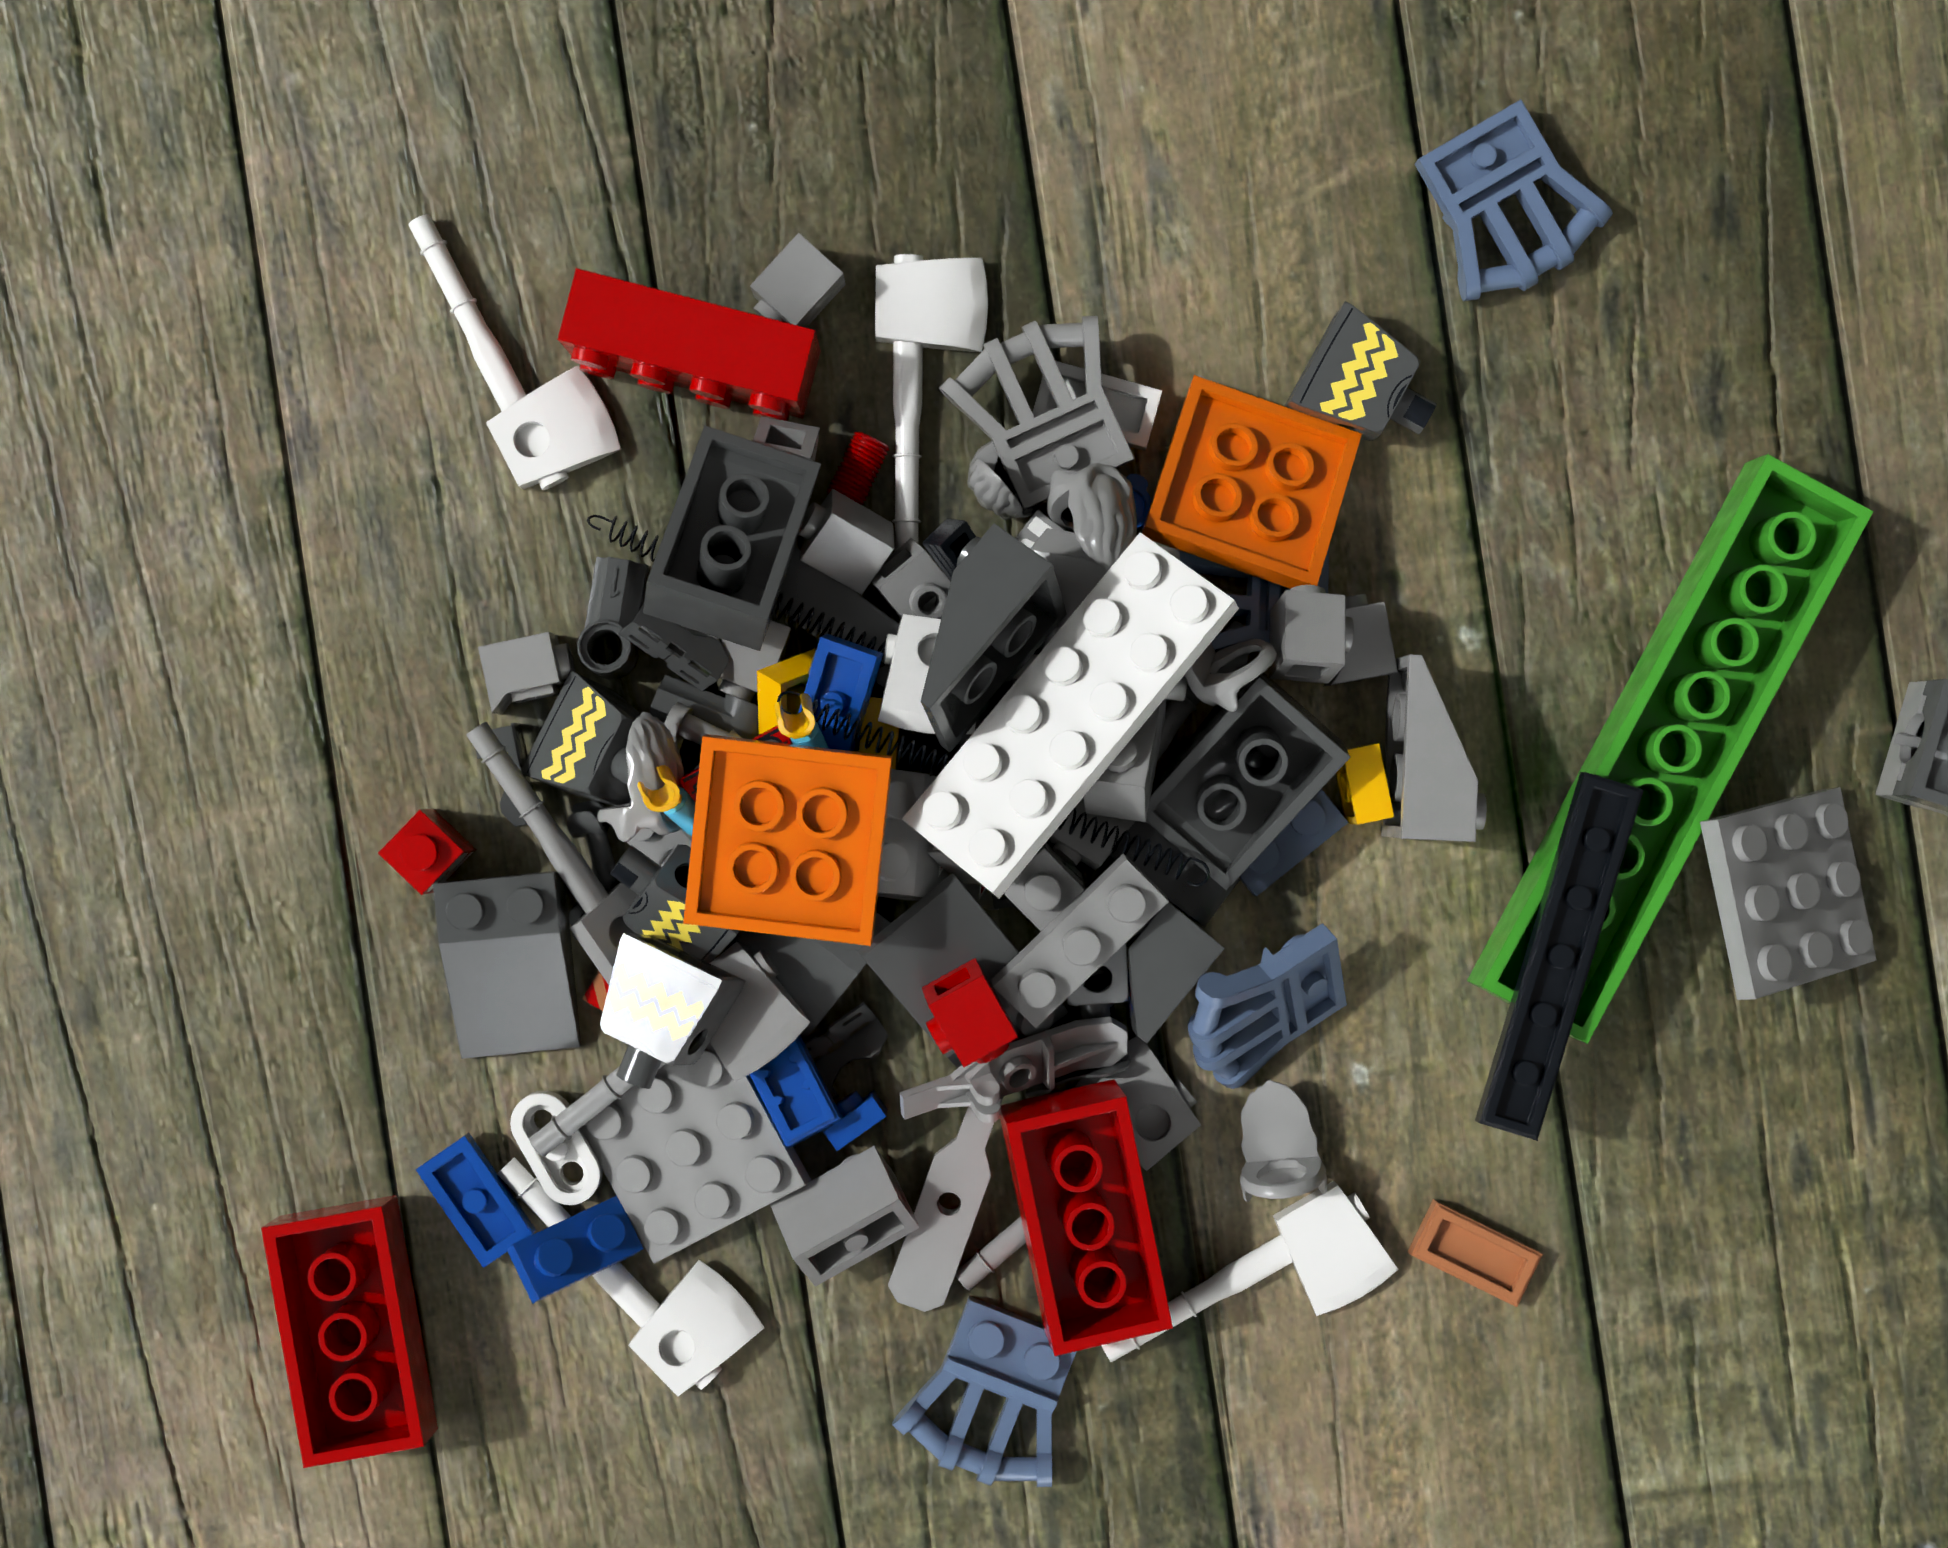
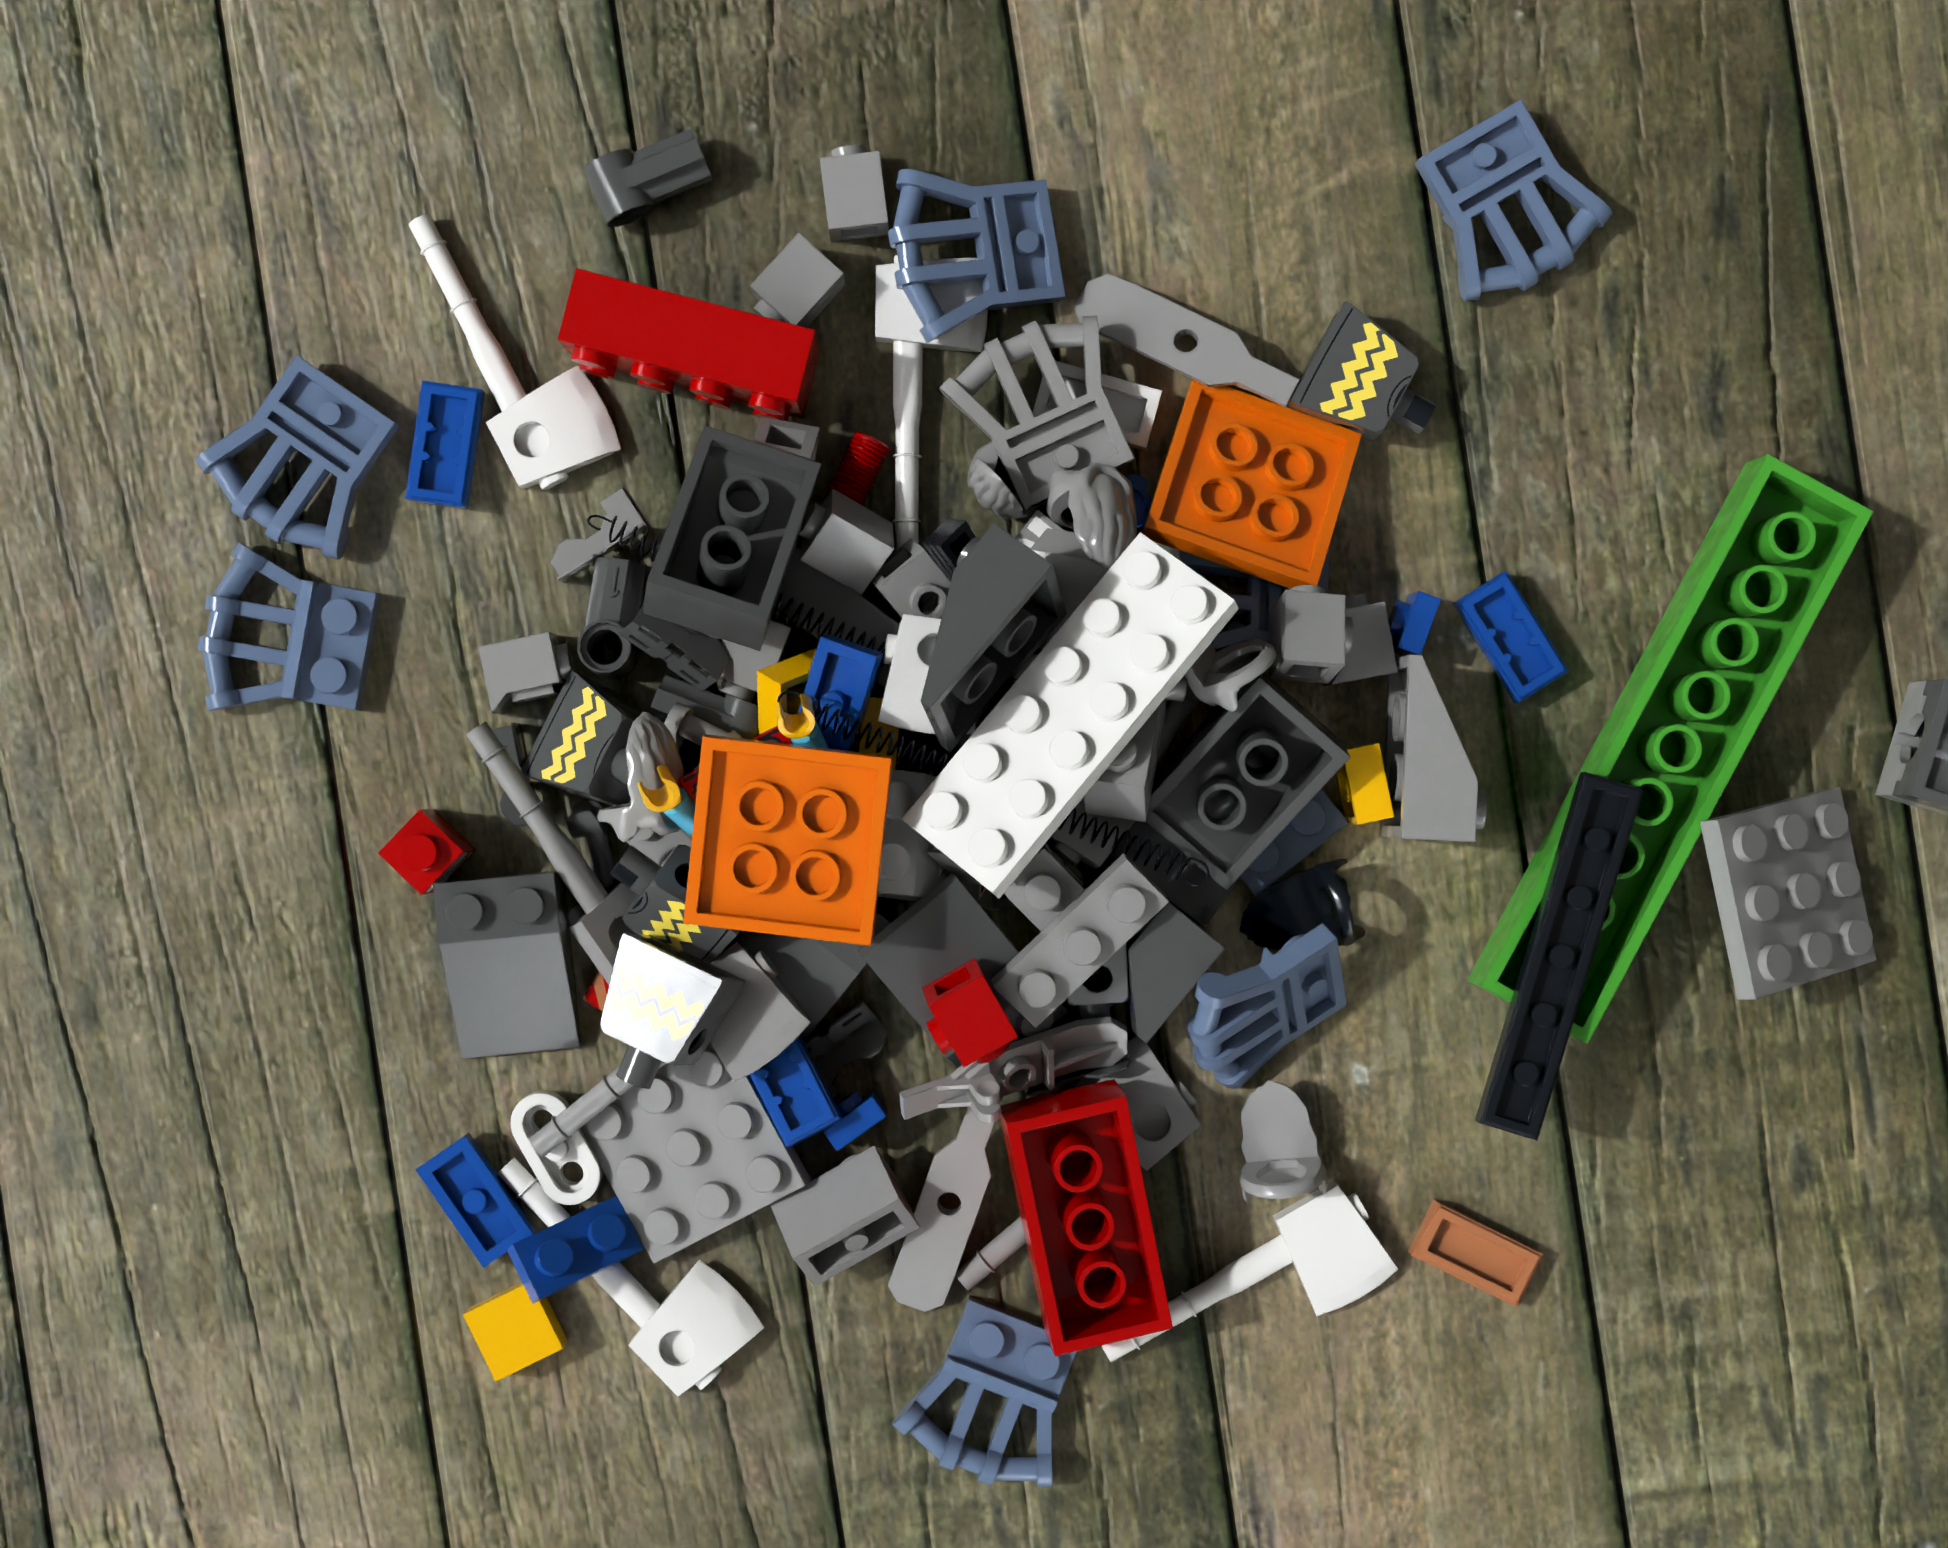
(324, 424): none -> sand blue plate
(325, 647): none -> sand blue plate
(350, 1331): red brick -> none
(445, 444): none -> blue plate
(514, 1330): none -> yellow piece
(577, 554): none -> light grey piece
(633, 182): none -> dark grey piece
(854, 193): none -> light grey brick
(1011, 239): none -> sand blue plate
(1155, 323): none -> light grey piece
(1300, 905): none -> black piece
(1412, 622): none -> blue plate
(1510, 637): none -> blue plate

